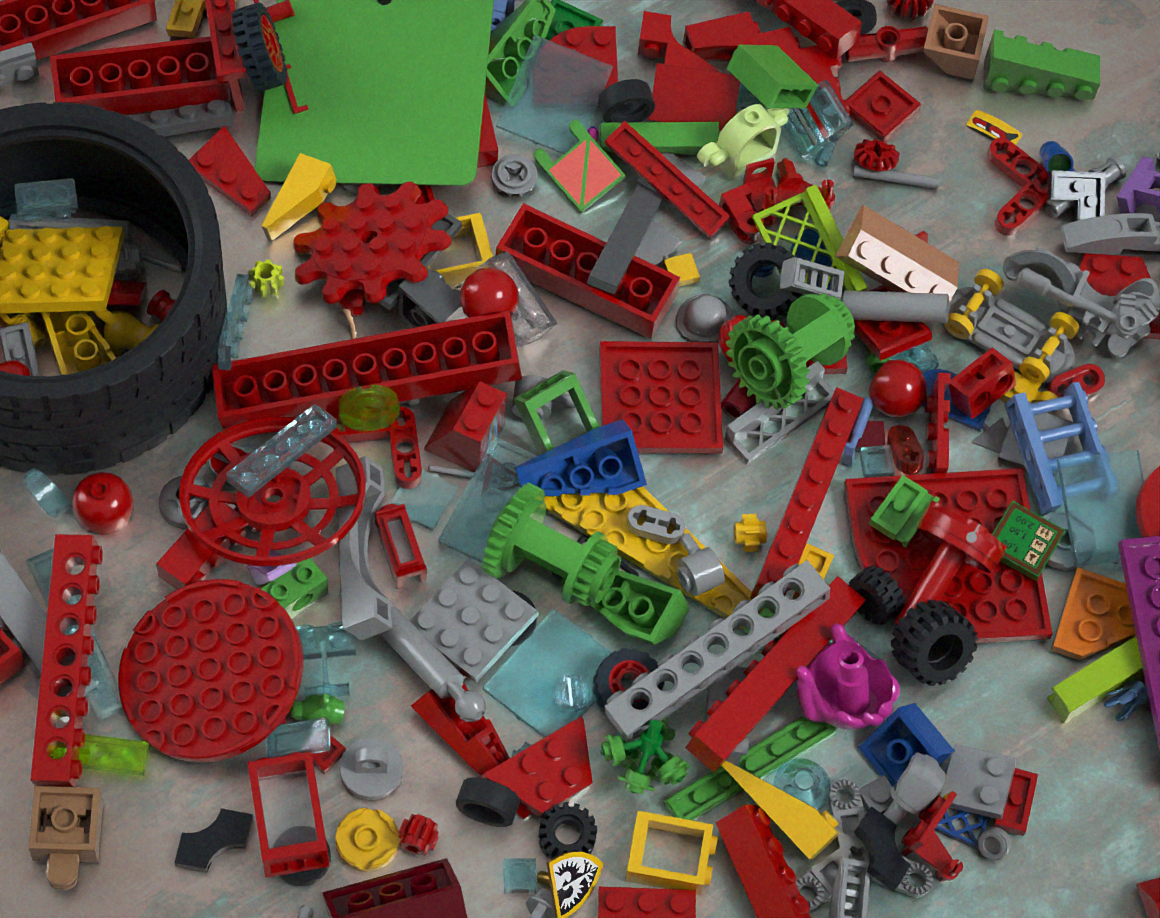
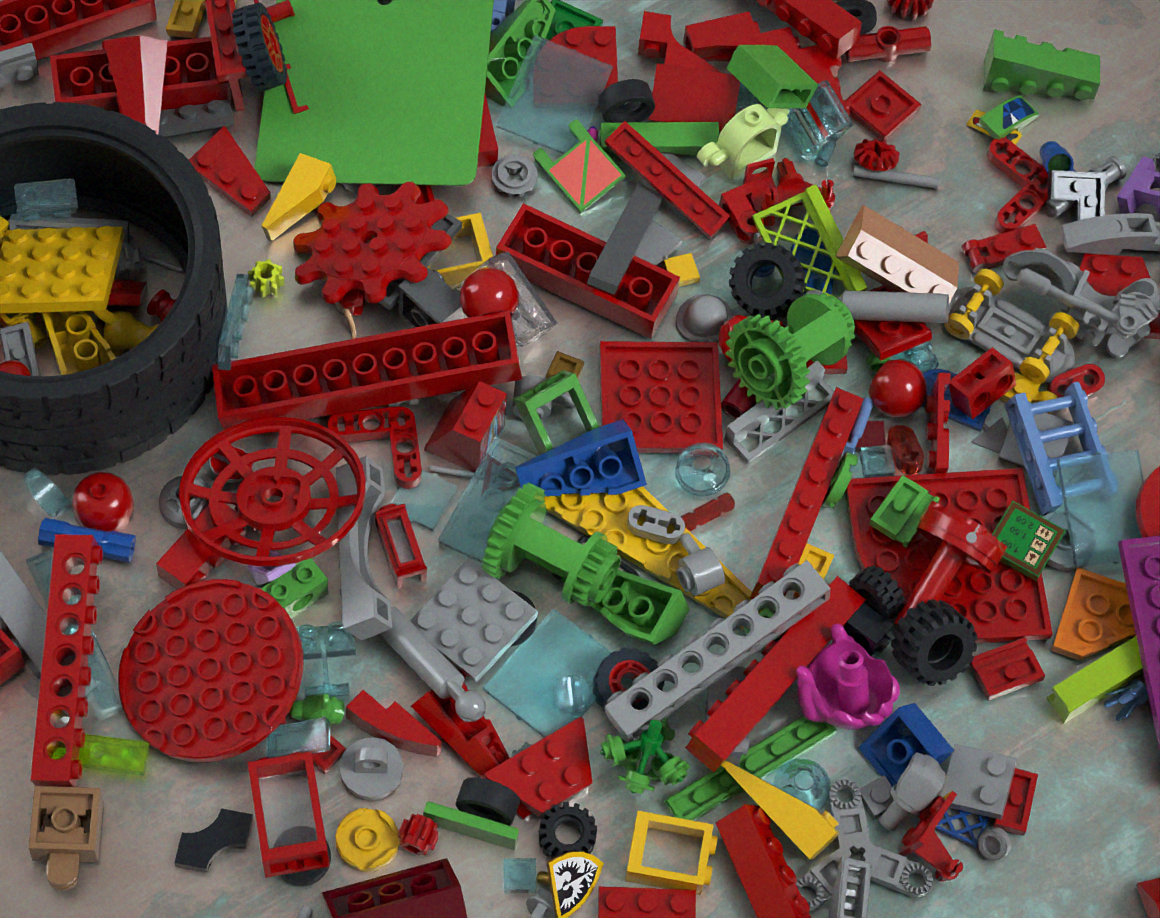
(114, 544): none -> blue axle
(138, 76): none -> red wedge
(281, 450): clear light blue plate -> none
(384, 410): clear neon green tile -> none
(392, 724): none -> red slope
(472, 825): none -> bright green tile
(565, 362): none -> pearl gold tile
(702, 481): none -> clear light blue piece
(708, 511): none -> clear red axle
(750, 532): yellow gear -> none
(794, 273): light grey slope -> none
(840, 480): none -> bright green tile
(869, 629): none -> black brick
(885, 860): black tile -> none
(955, 40): nougat slope -> none
(1001, 246): none -> red plate
(1007, 669): none -> red plate
(1008, 116): none -> bright green slope

